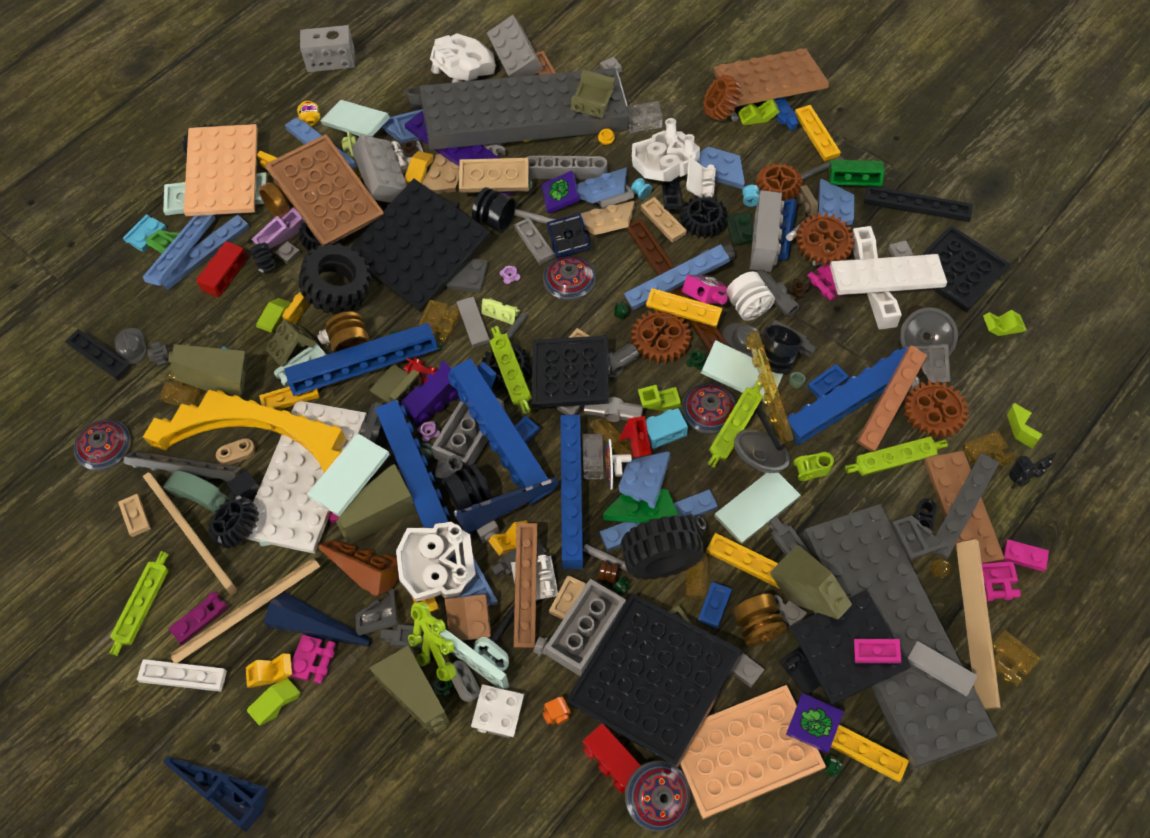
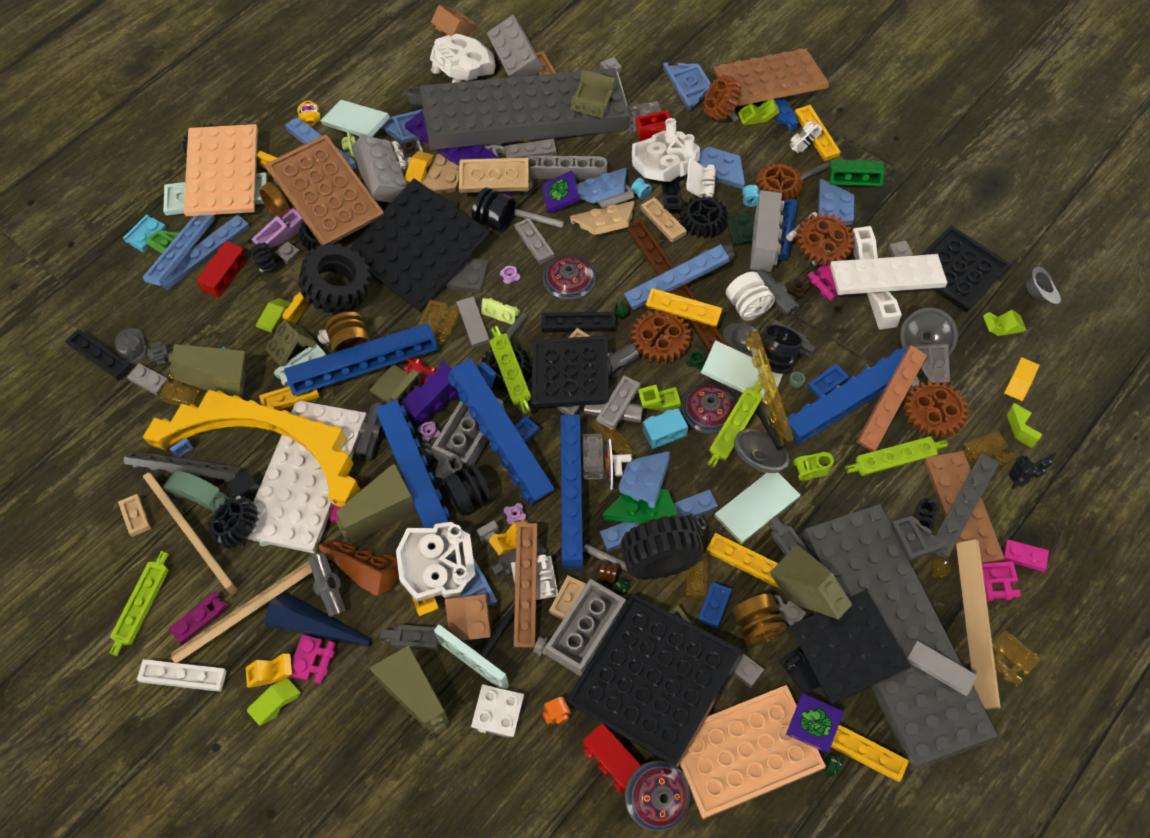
(107, 451): dish -> none
(147, 379): none -> light grey plate
(181, 448): none -> medium blue slope
(232, 796): dark blue wedge -> none
(235, 453): tan plate -> none
(326, 53): light grey piece -> none
(326, 584): none -> dark grey piece
(348, 474): light aqua tile -> none
(378, 615): dark grey wing -> none
(421, 614): lime plant -> none
(444, 690): dark green plate -> none
(452, 22): none -> medium nougat slope
(465, 682): light grey plate -> none
(493, 651): light aqua beam -> none
(495, 508): dark blue wedge -> none
(520, 516): none -> lavender plate
(535, 148): none -> light grey plate
(568, 235): piece -> none
(582, 320): none -> black plate
(606, 136): yellow plate -> none
(618, 402): none -> light grey tile
(637, 433): red slope -> none
(651, 124): none -> red brick
(689, 82): none -> medium blue wing
(713, 290): dark pink torso -> none
(807, 201): dark tan plate -> none
(809, 128): none -> white hinge
(877, 651): dark pink plate -> none
(918, 203): black plate -> none
(1022, 379): none -> yellow slope
(1042, 287): none -> dark grey piece

